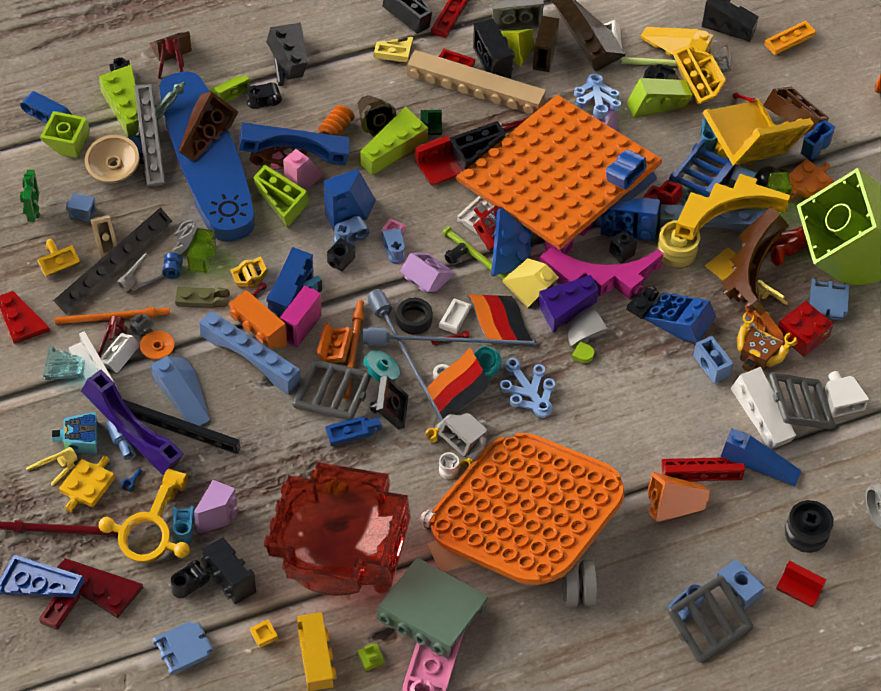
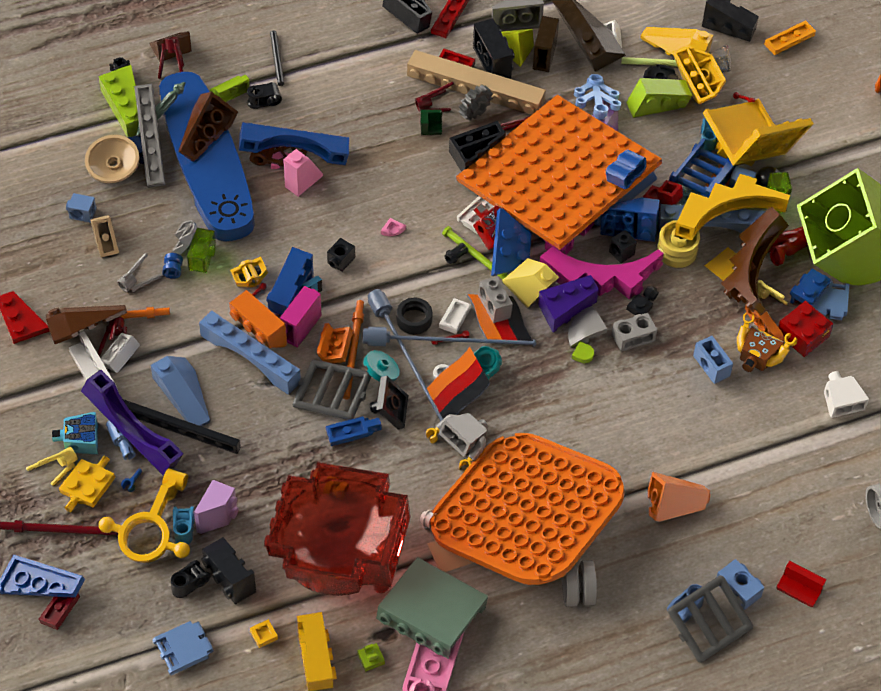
(30, 196): green plate -> none
(41, 106): blue beam -> none
(58, 259): yellow plate -> none
(62, 365): clear light blue wing -> none
(66, 133): lime slope -> none
(67, 322): none -> reddish brown wedge
(103, 588): dark red wing -> none
(112, 261): black plate -> none
(141, 325): dark grey gear -> none
(157, 339): orange piece -> none
(202, 297): olive hinge -> none
(281, 194): lime wedge -> none
(288, 49): black wedge -> none
(337, 121): orange piece -> none
(347, 197): blue wedge -> none
(351, 230): medium blue piece -> none
(375, 114): dark brown cone -> none
(393, 50): light yellow wing -> none
(394, 141): lime wedge -> none
(394, 245): medium blue piece -> none
(424, 101): none -> dark red plant
(426, 272): lavender slope -> none
(437, 161): red bracket -> none
(448, 465): white wheel -> none
(475, 102): none -> dark grey gear
(495, 299): none -> light grey brick
(528, 389): light blue plant -> none
(638, 331): none -> light grey brick
(682, 316): blue slope -> none
(703, 469): red fence -> none
(755, 455): blue wedge -> none
(757, 400): white wedge -> none
(791, 105): reddish brown wedge -> none
(804, 383): dark grey bar -> none
(809, 179): orange plate -> none
(809, 287): none -> blue bracket
(809, 526): black wheel -> none
(817, 139): blue brick -> none

